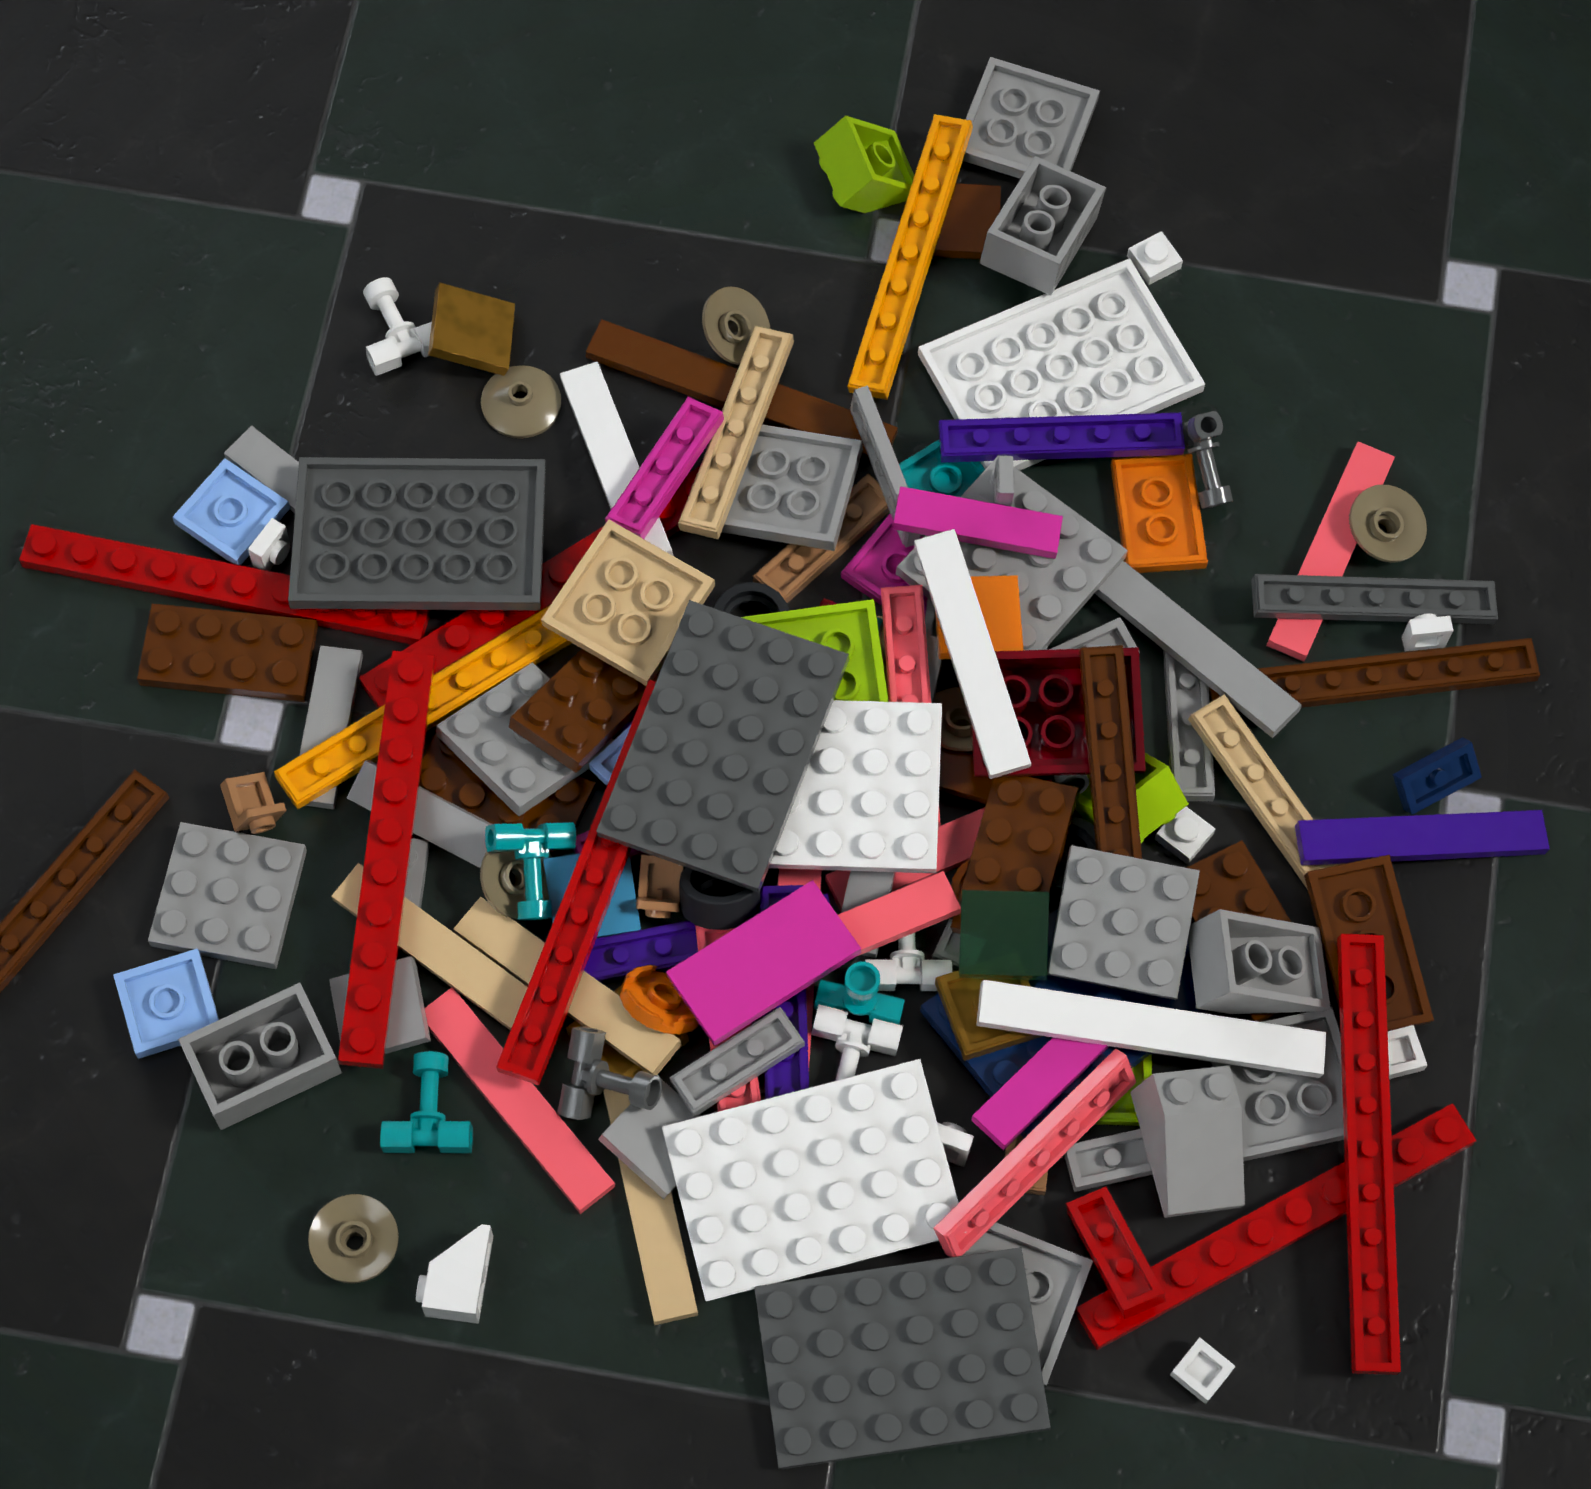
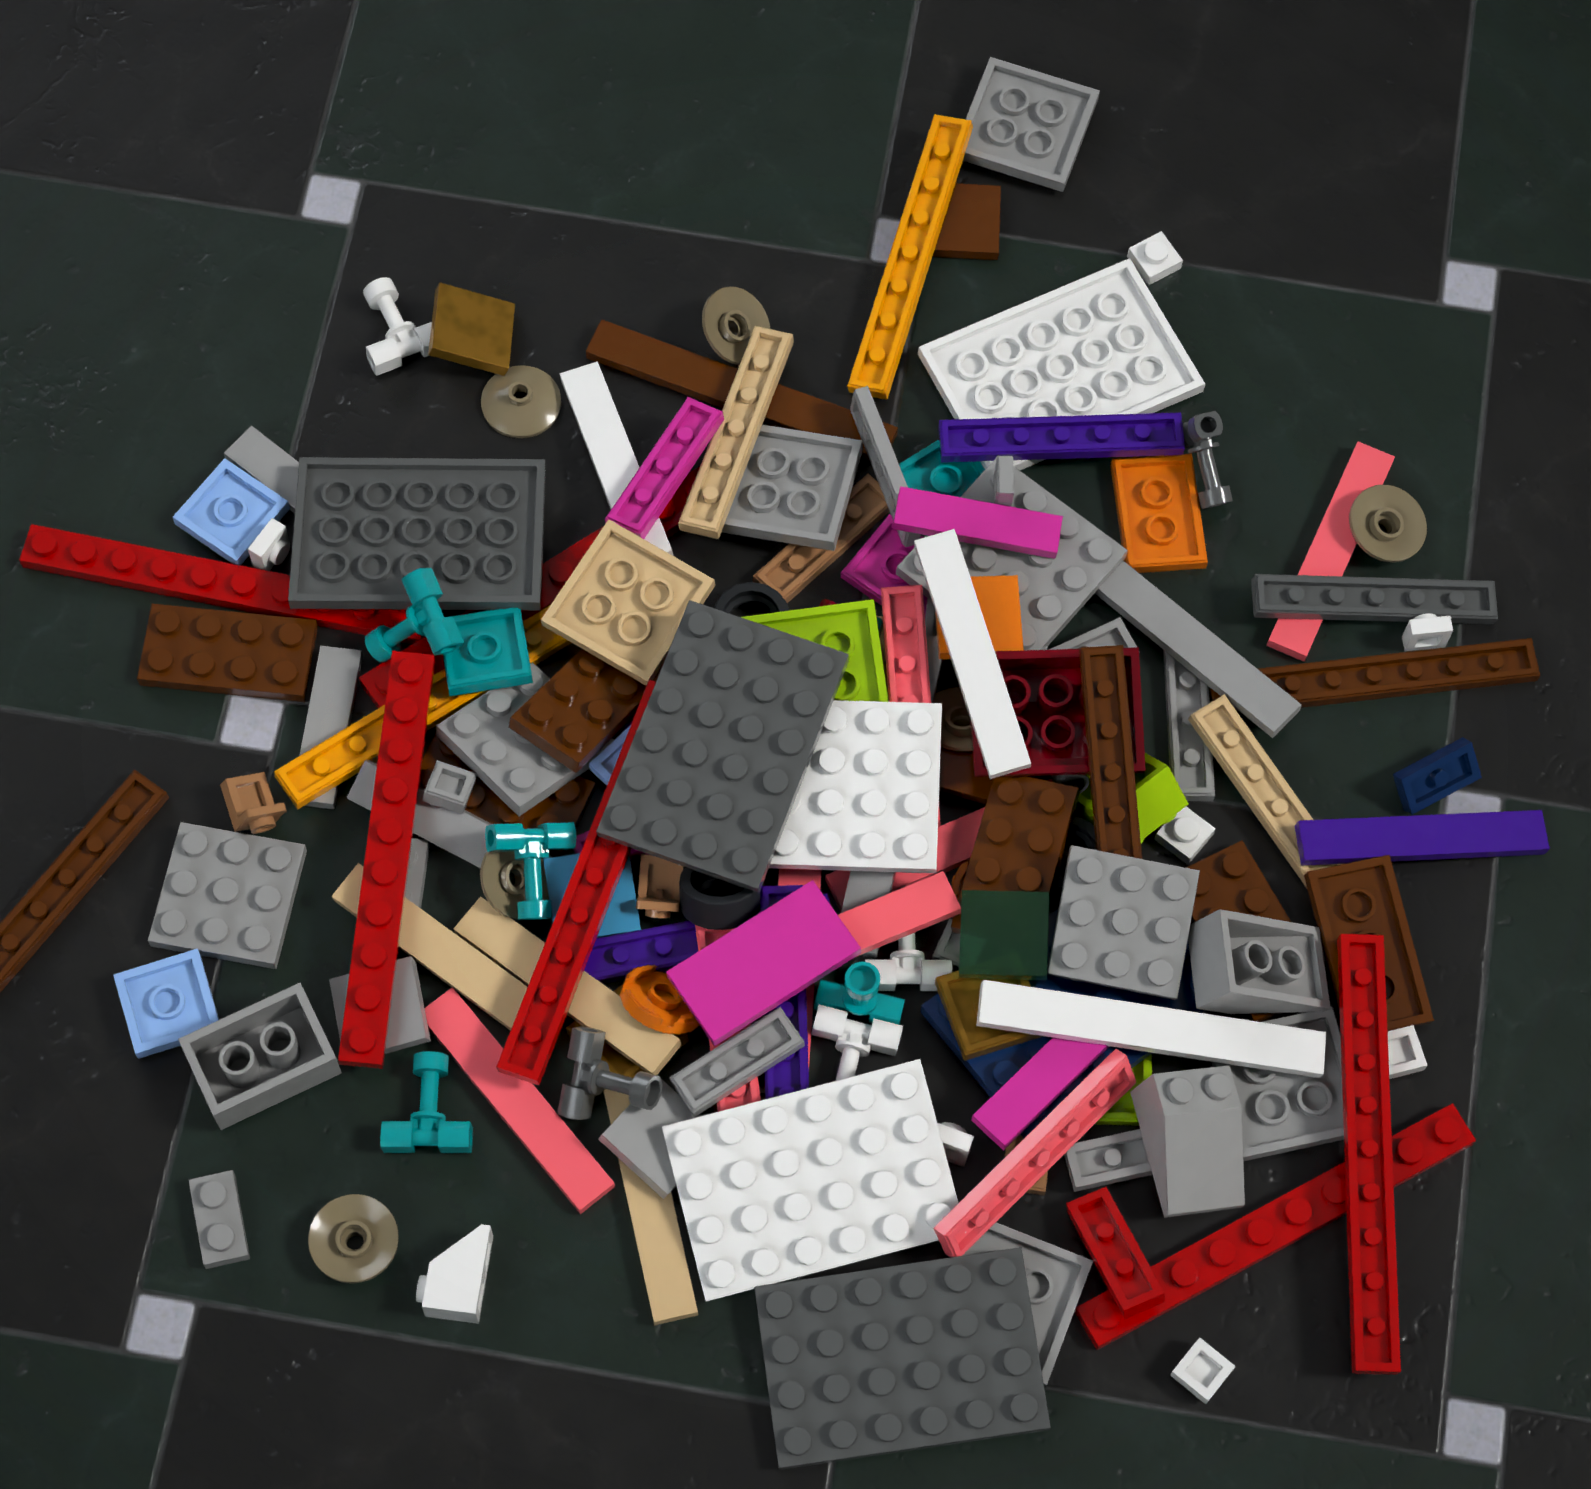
(219, 1219): none -> light grey plate
(421, 618): none -> teal bar
(449, 787): none -> light grey tile
(491, 654): none -> teal tile
(864, 165): lime slope -> none
(1042, 225): light grey brick -> none

